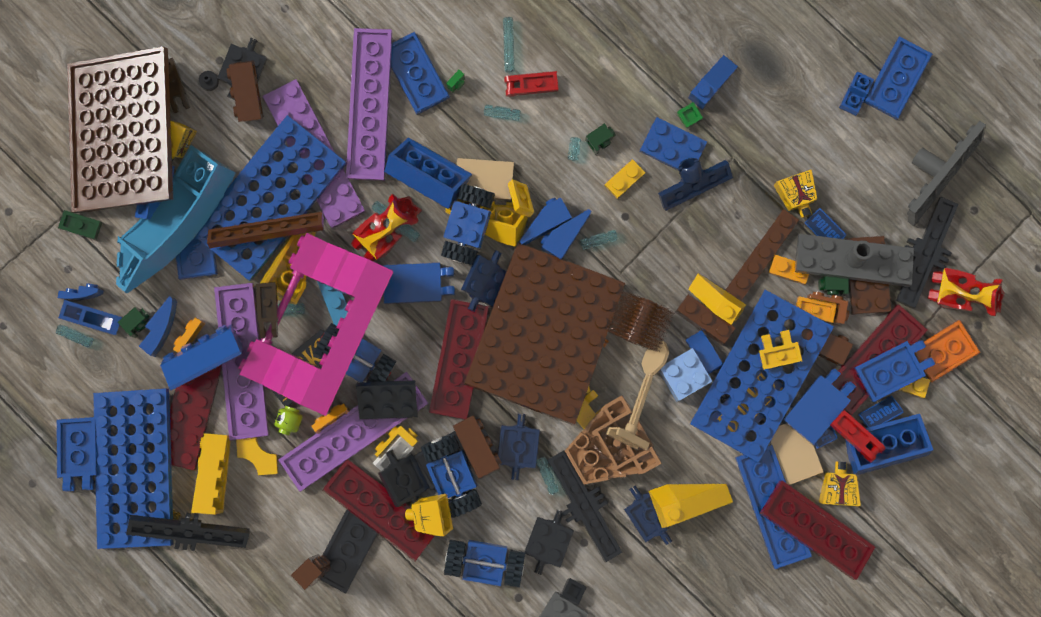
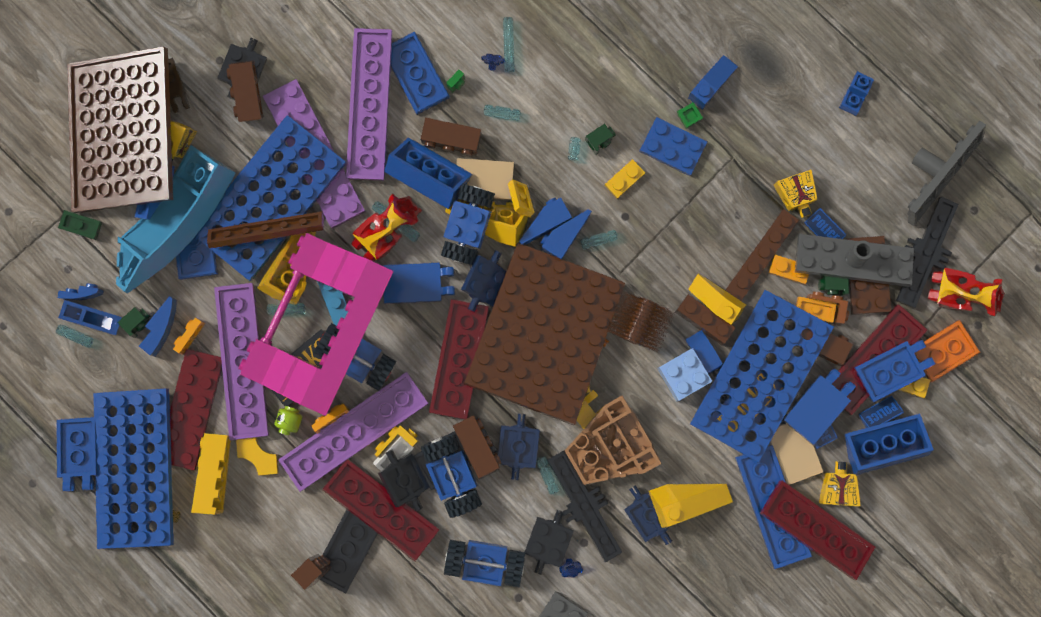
(187, 531): black hinge -> none
(201, 356): blue slope -> none
(208, 80): black tile -> none
(267, 307): dark brown hinge -> none
(387, 399): black plate -> none
(431, 515): yellow torso -> none
(450, 137): none -> reddish brown brick
(492, 60): none -> clear blue plant
(531, 83): red plate -> none
(570, 568): none -> clear blue plant
(573, 591): black plate -> none
(651, 364): tan piece -> none
(694, 181): dark blue plate -> none
(779, 355): yellow plate -> none
(857, 435): red plate -> none
(898, 78): blue tile -> none

